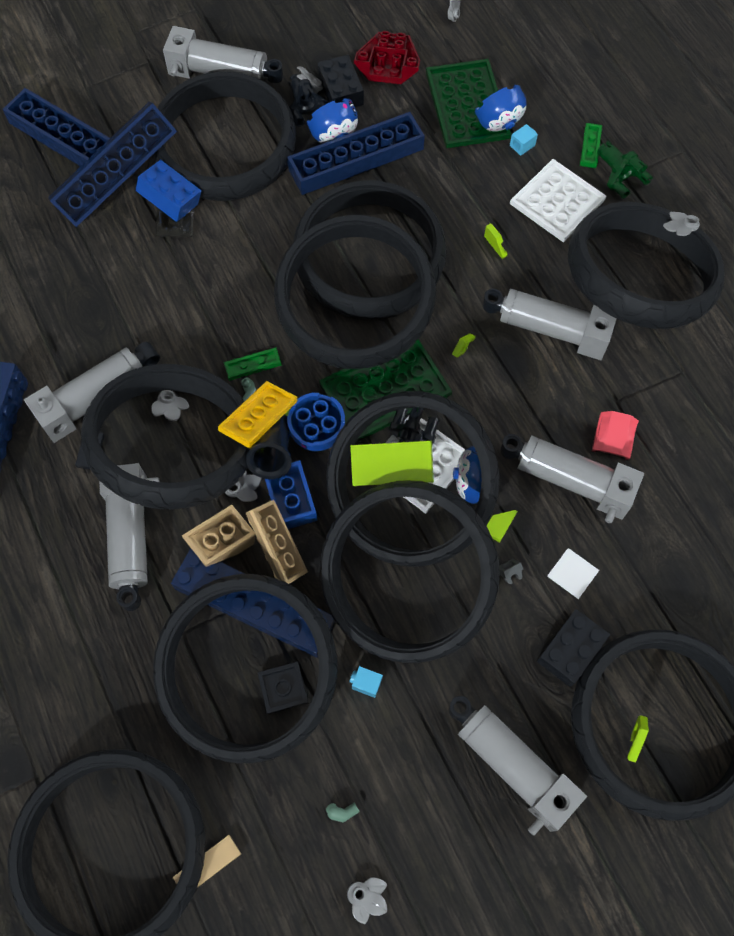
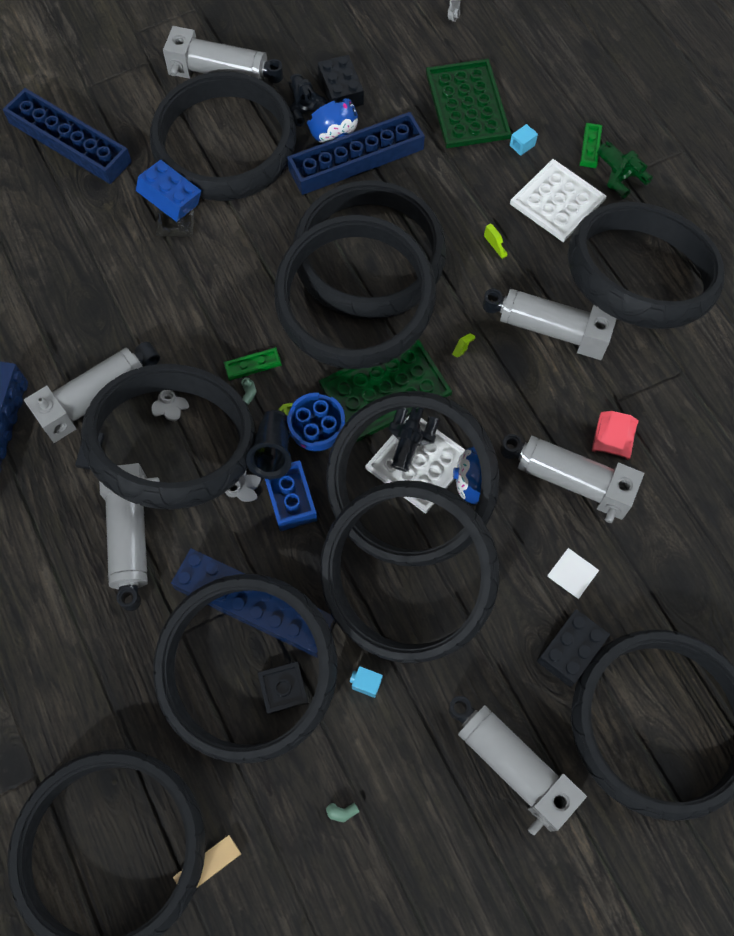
(112, 164): dark blue brick -> none
(220, 537): tan slope -> none
(257, 414): yellow tile -> none
(276, 542): tan slope -> none
(316, 83): light grey plate -> none
(371, 900): light grey plate -> none
(388, 58): dark red wedge -> none
(391, 462): lime tile -> none
(500, 523): lime tile -> none
(502, 109): blue cylinder -> none
(510, 568): dark grey tile -> none
(638, 737): lime tile -> none
(682, 223): light grey plate -> none

